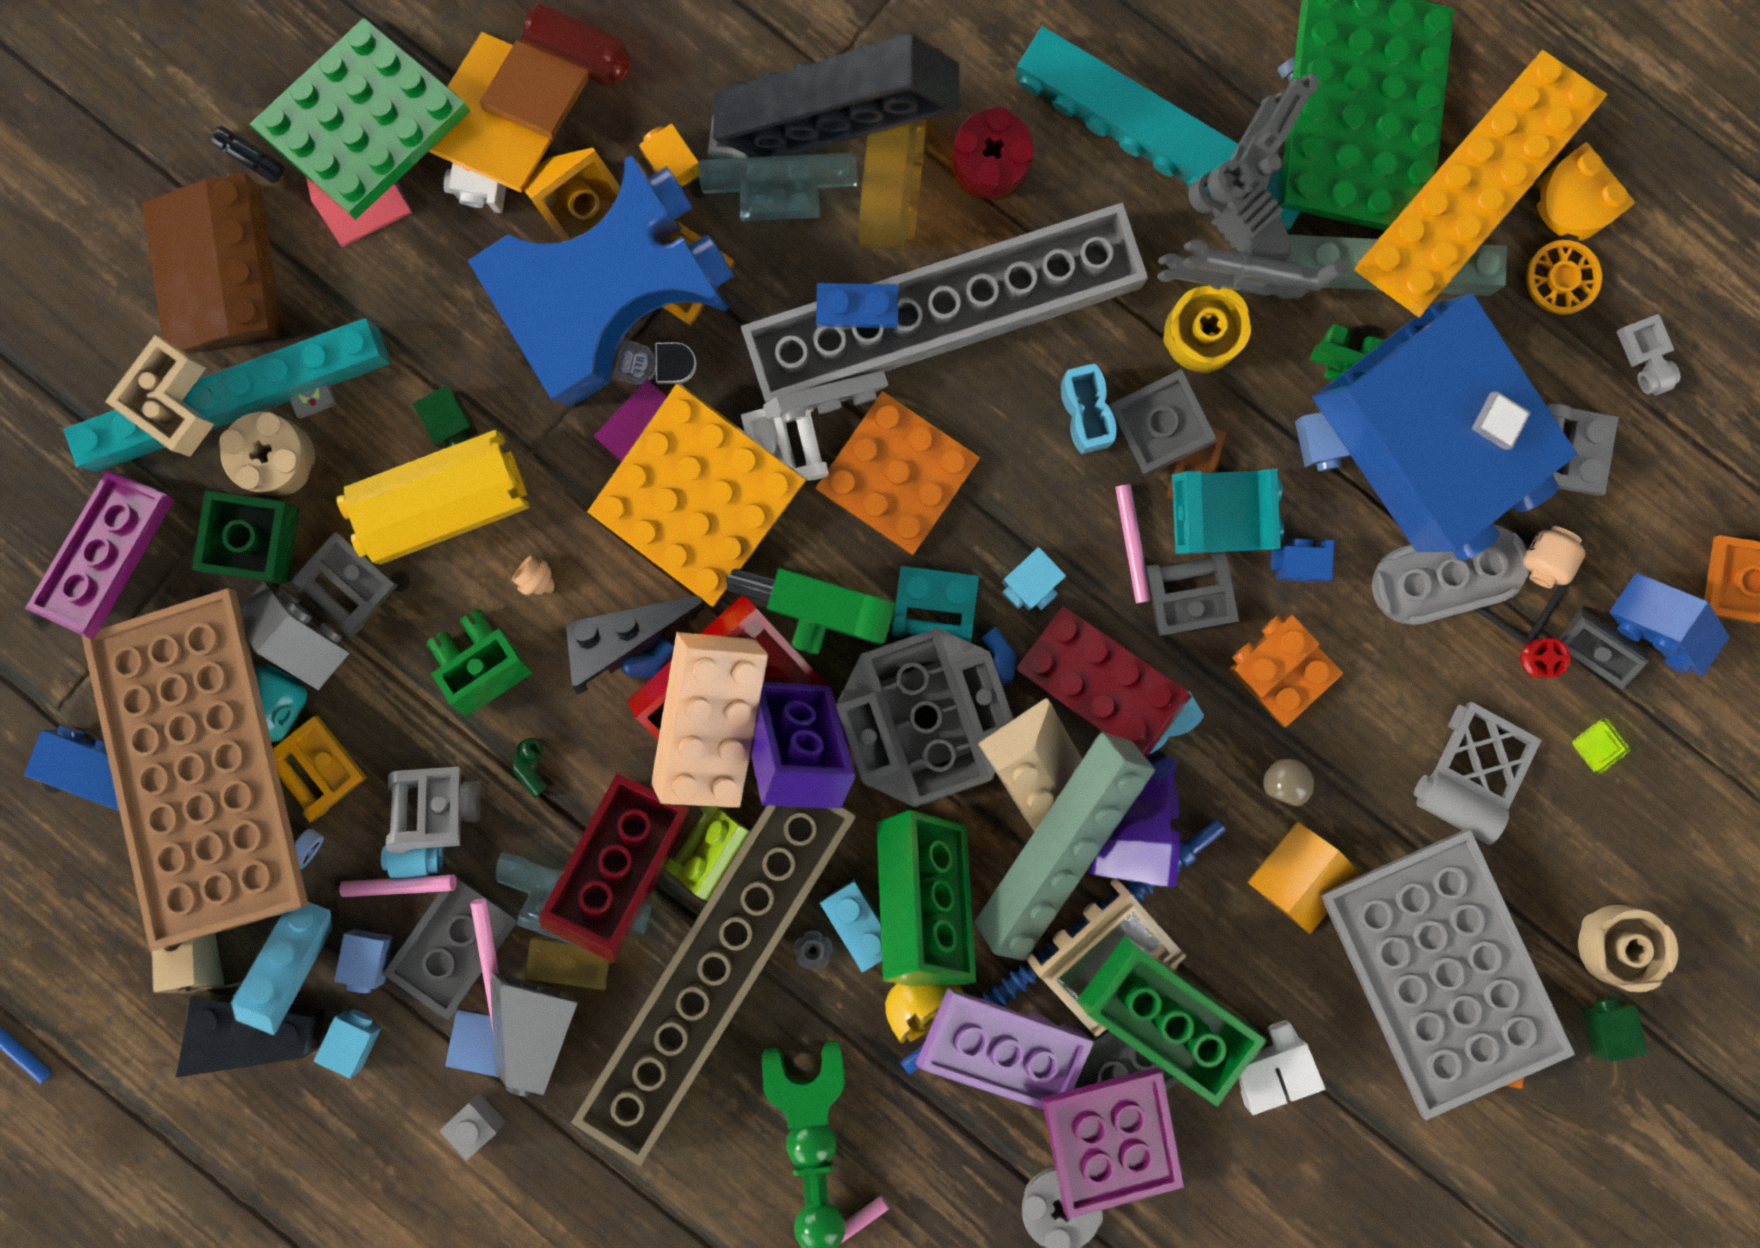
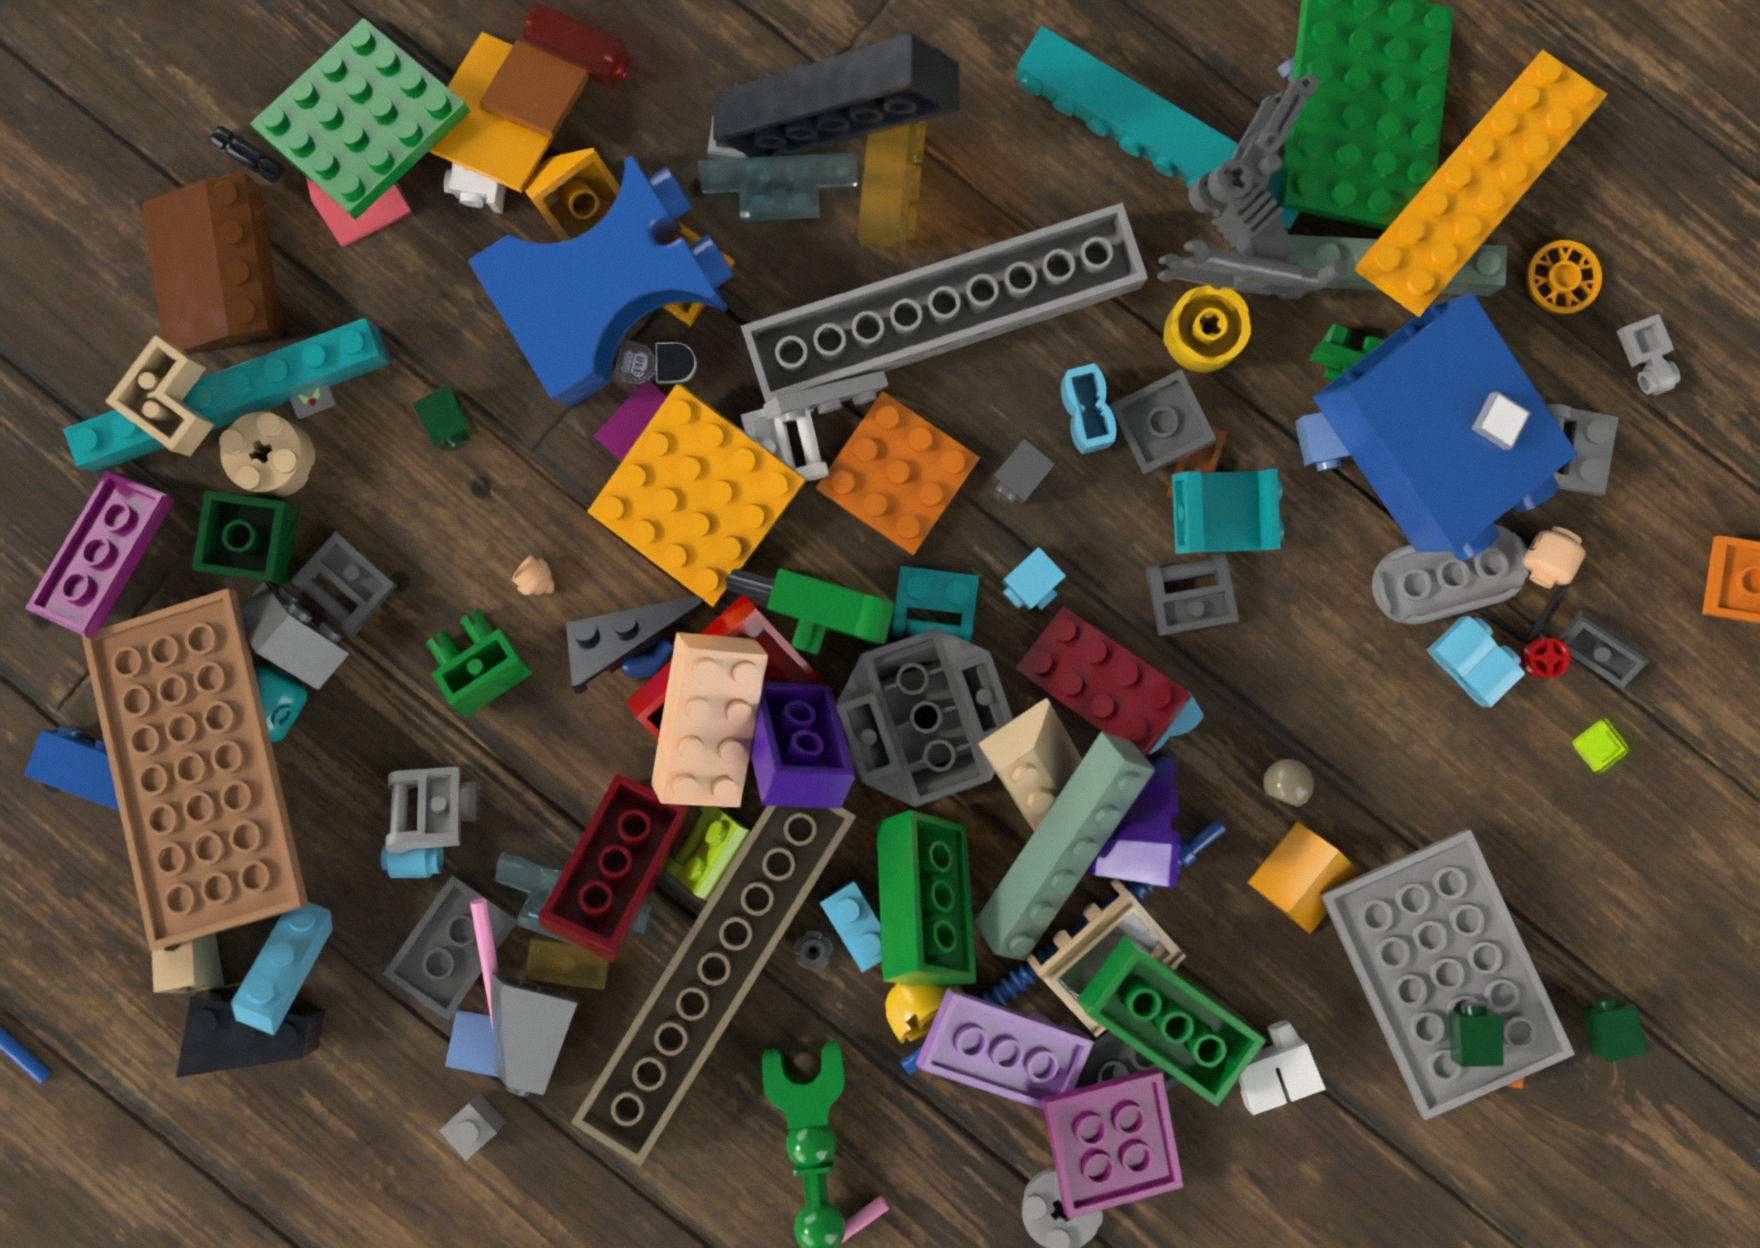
(307, 846): light blue tile -> none
(324, 762): light orange plate -> none
(348, 1043): medium azure brick -> none
(363, 960): medium blue brick -> none
(398, 886): bright pink bar -> none
(433, 498): yellow brick -> none
(527, 764): dark green arm -> none
(667, 148): light orange brick -> none
(857, 305): blue plate -> none
(994, 132): dark red brick -> none
(1003, 654): blue arm -> none
(1021, 473): none -> dark grey brick
(1133, 543): bright pink bar -> none
(1284, 669): orange plate -> none
(1303, 561): blue brick -> none
(1464, 801): light grey piece -> none
(1475, 1036): none -> dark green brick
(1476, 660): none -> medium azure brick
(1581, 195): light orange slope -> none
(1636, 968): tan brick -> none
(1673, 621): blue brick -> none

